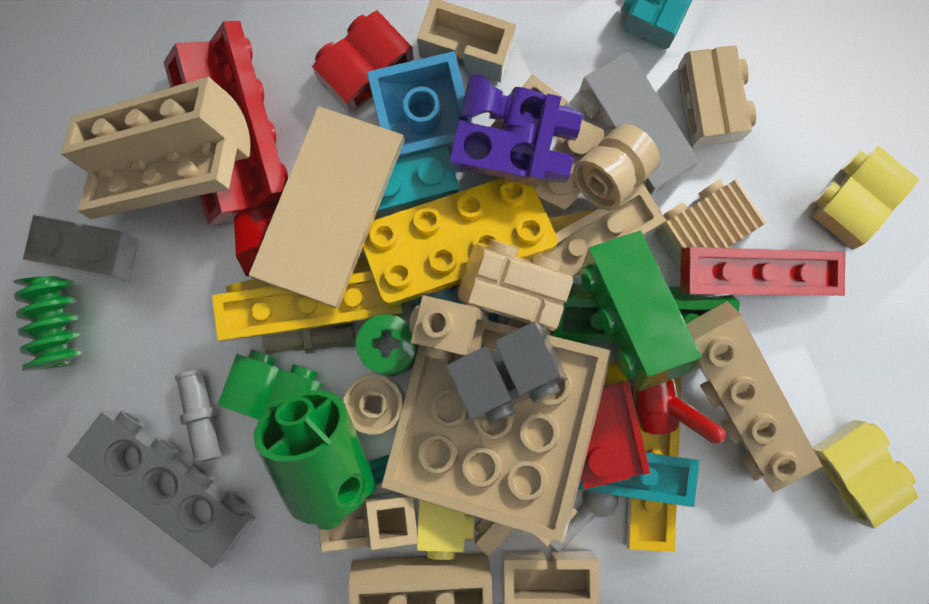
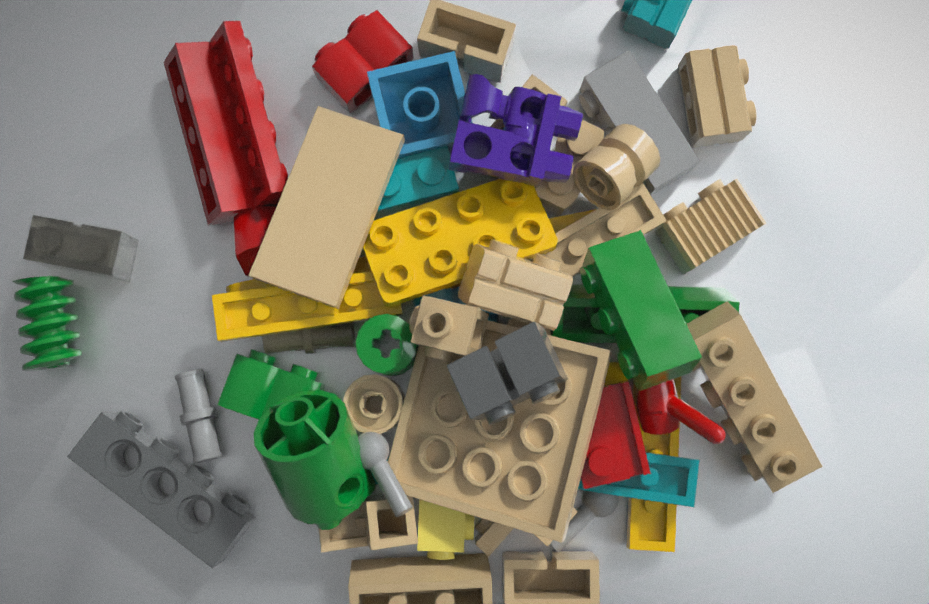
(157, 148): tan brick -> none
(374, 456): none -> light grey bar
(761, 272): plate -> none
(864, 197): light yellow brick -> none
(865, 472): light yellow brick -> none

